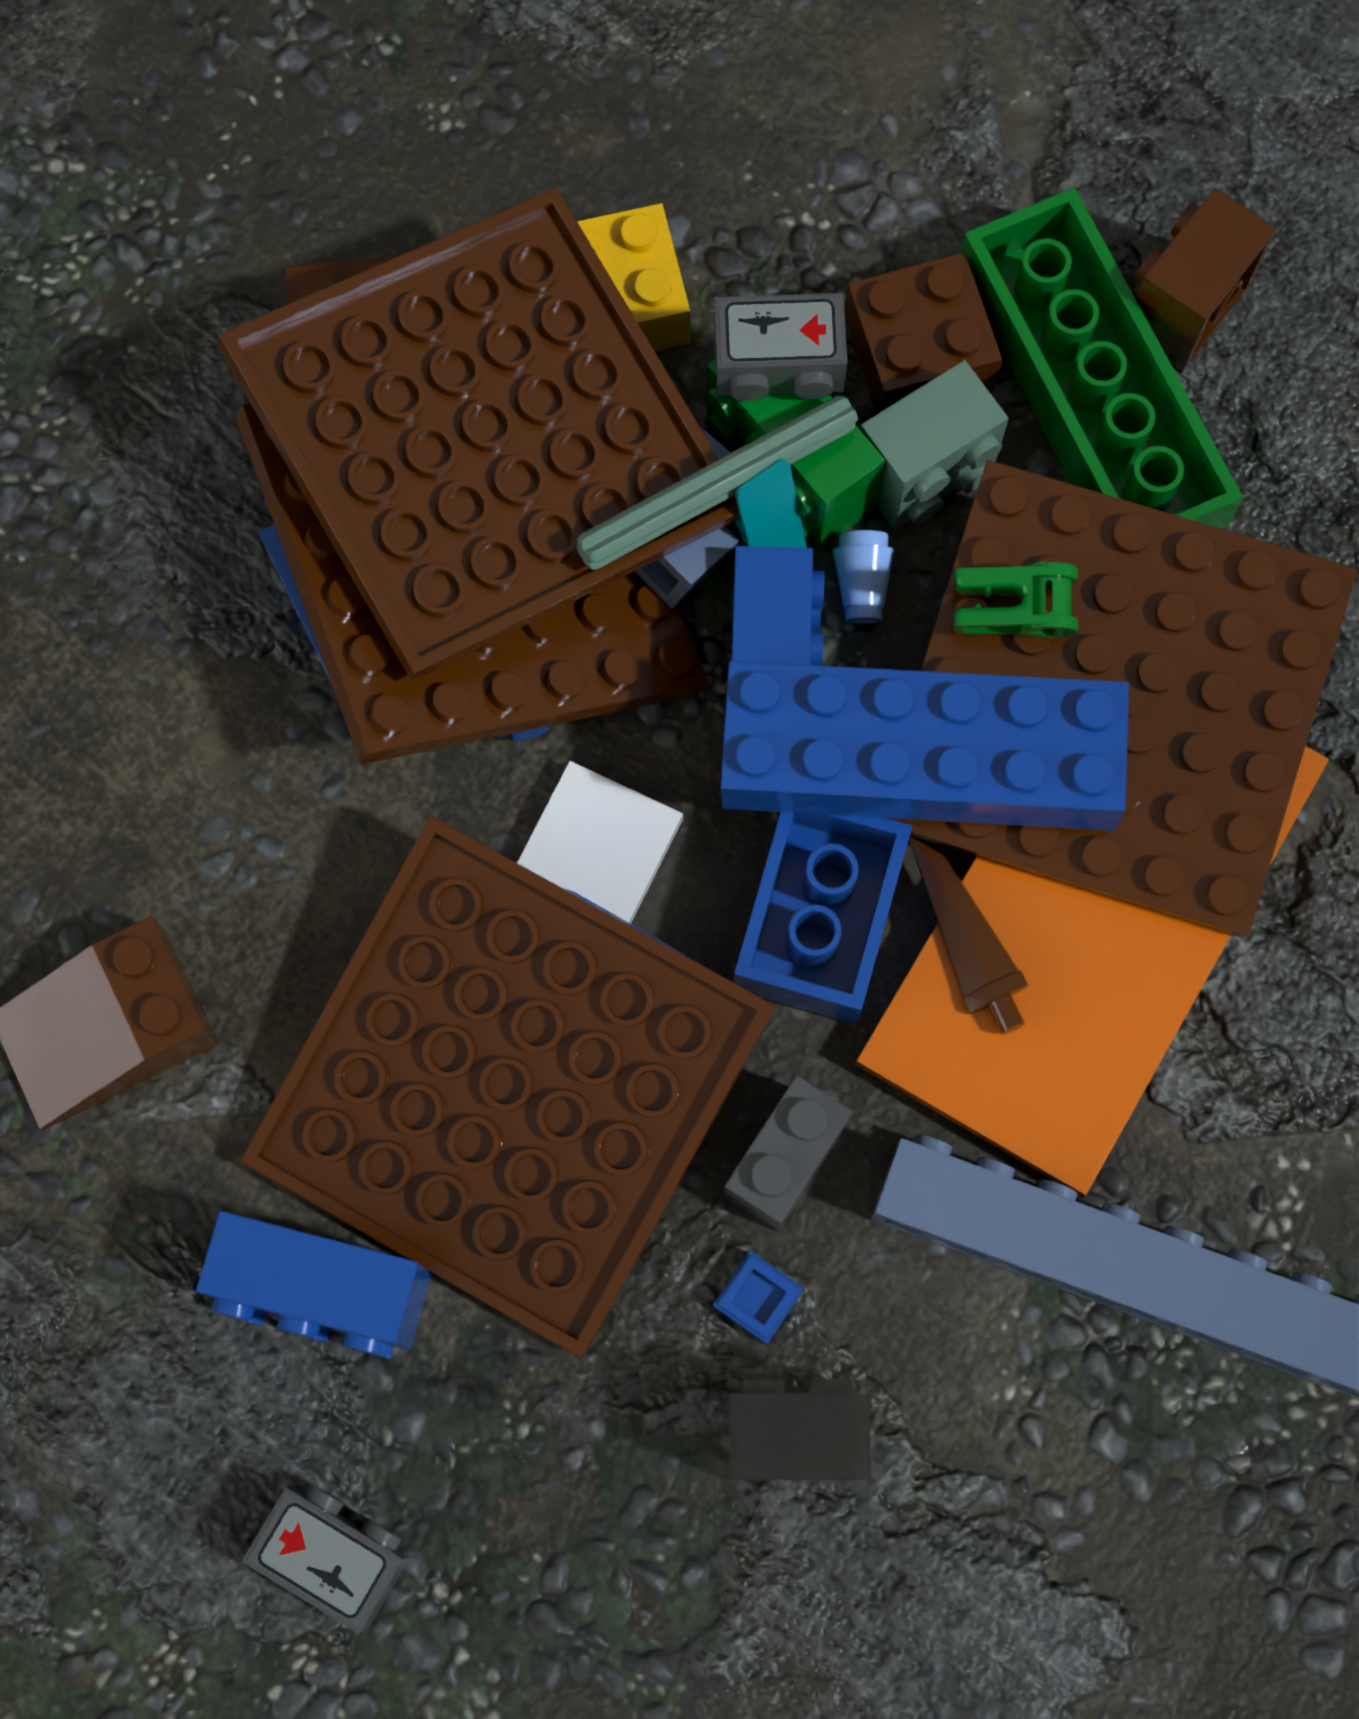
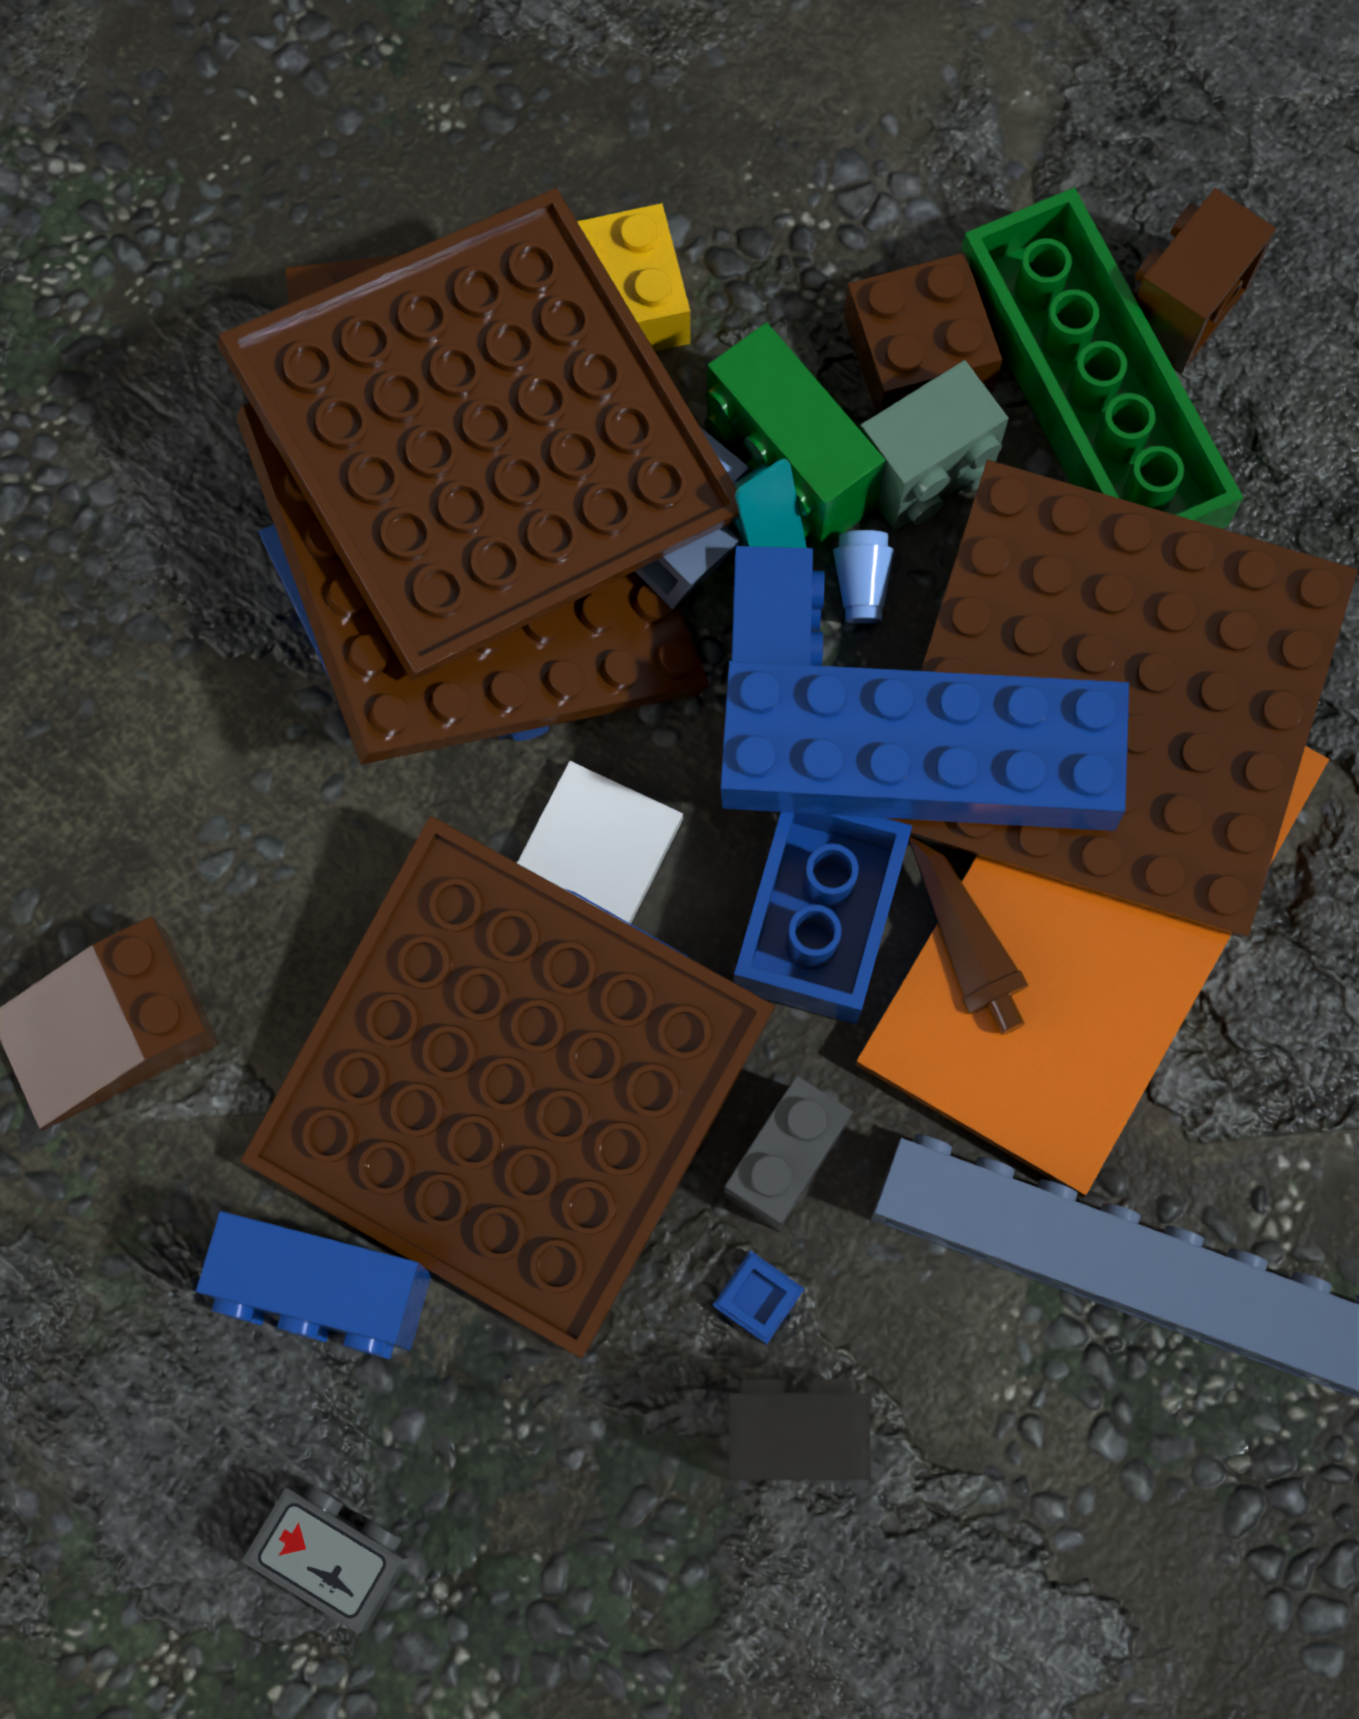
(714, 483): sand green axle -> none
(780, 345): brick -> none
(1024, 582): green piece -> none

